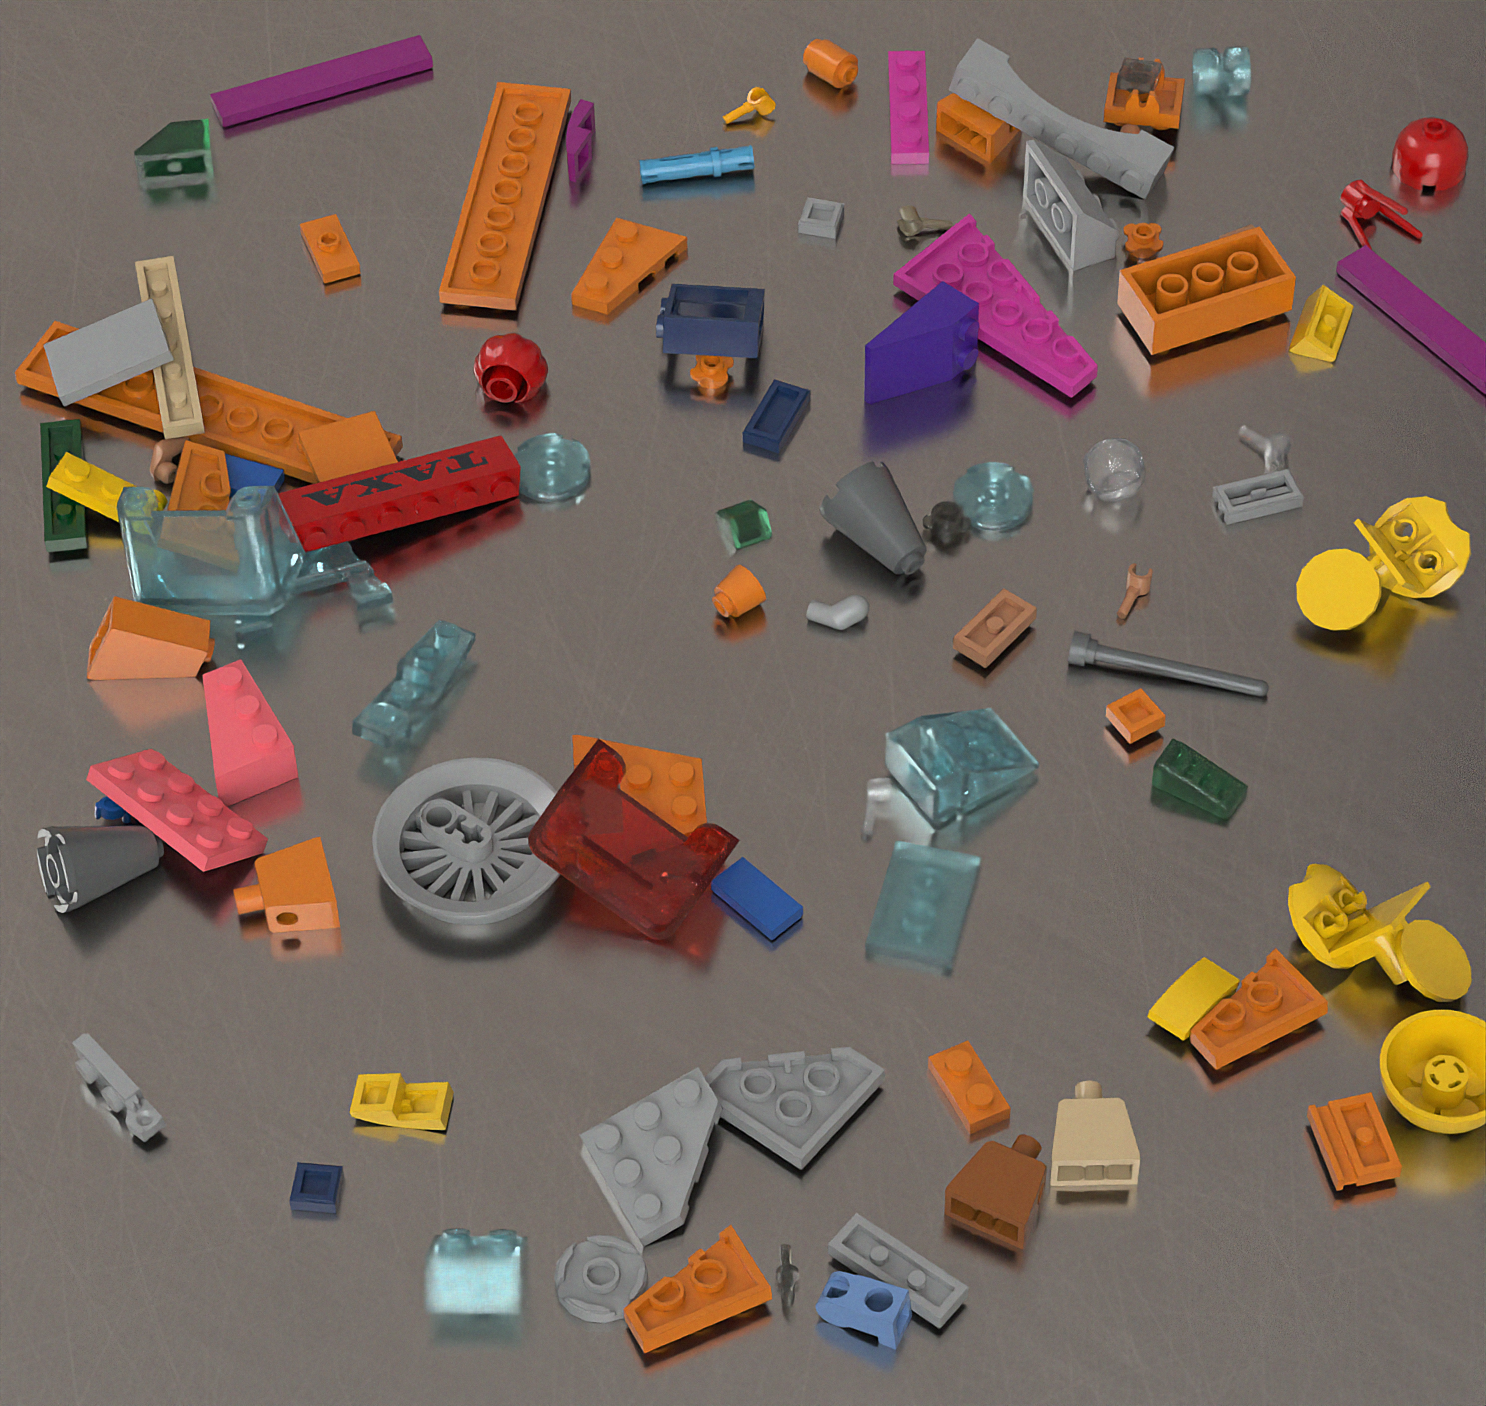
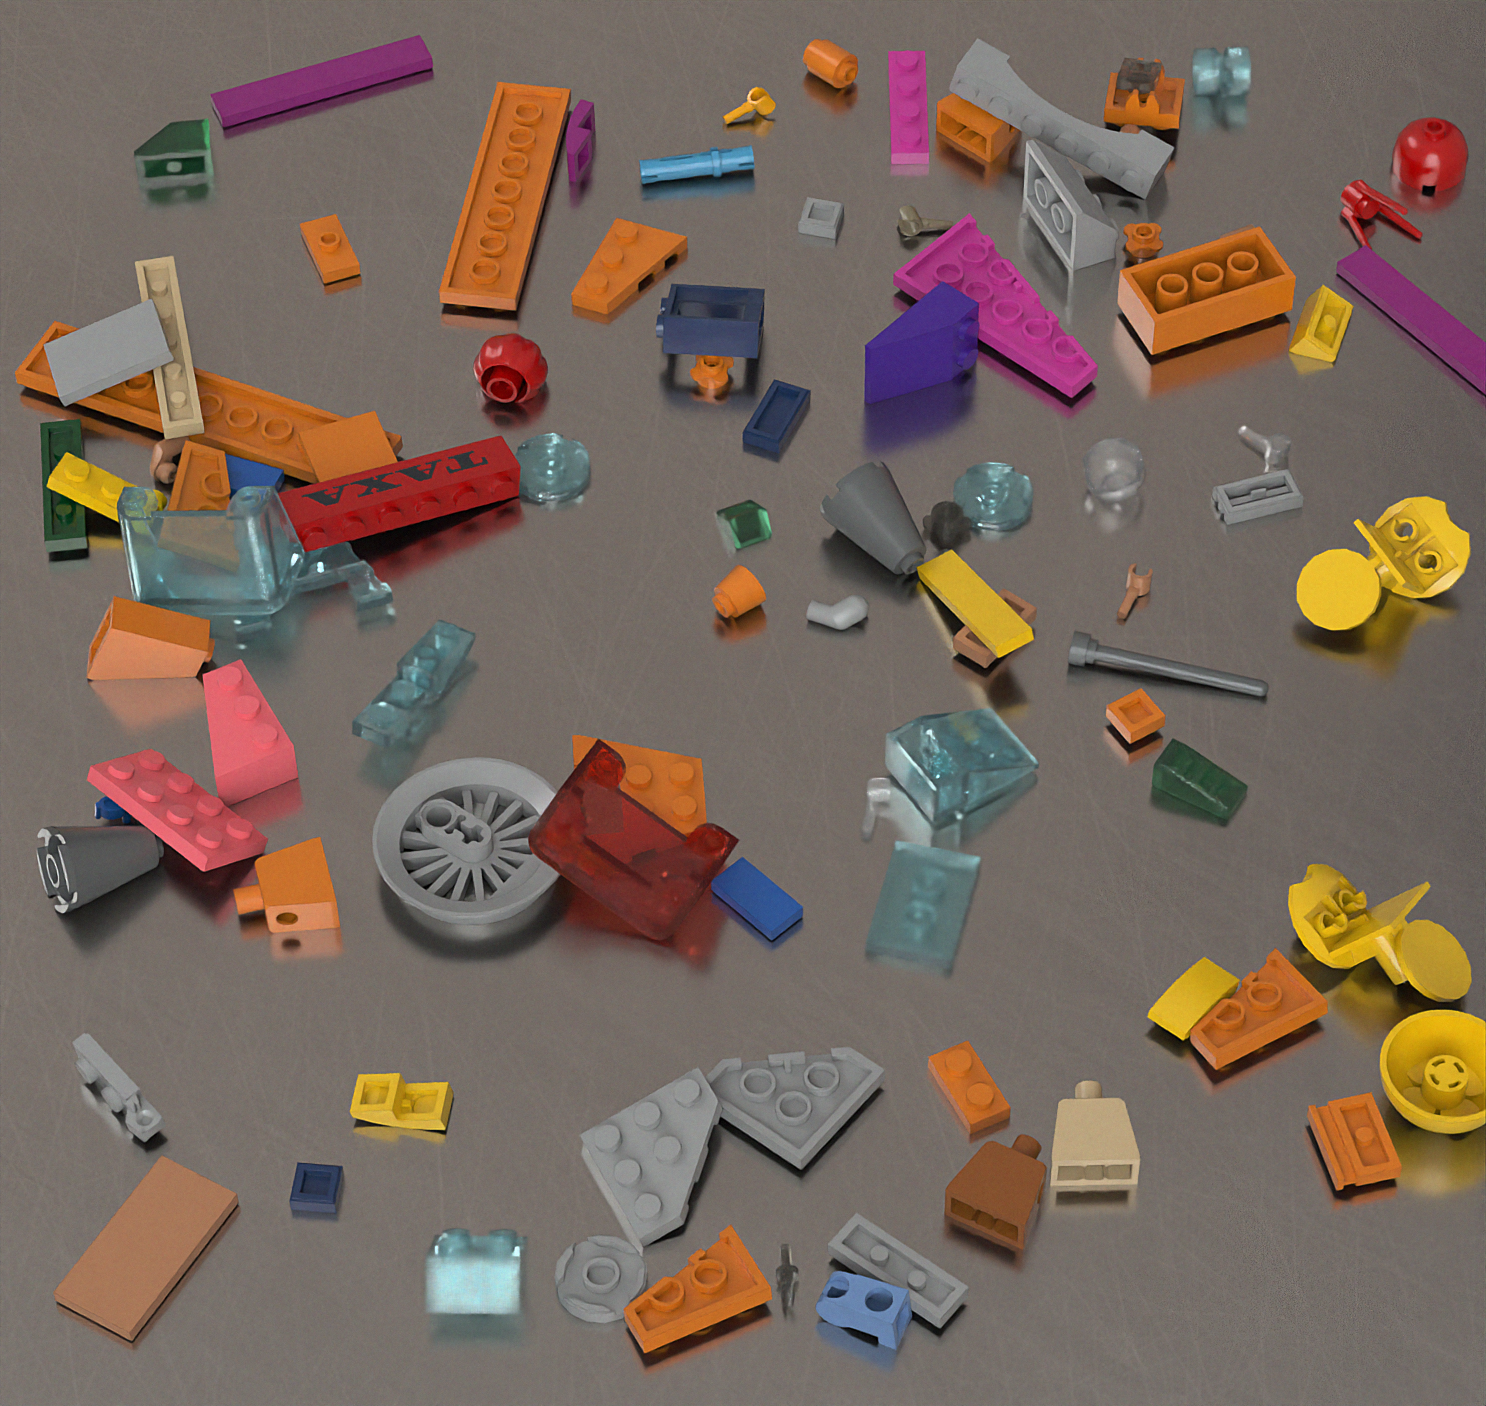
(146, 1247): none -> nougat tile
(975, 603): none -> yellow tile

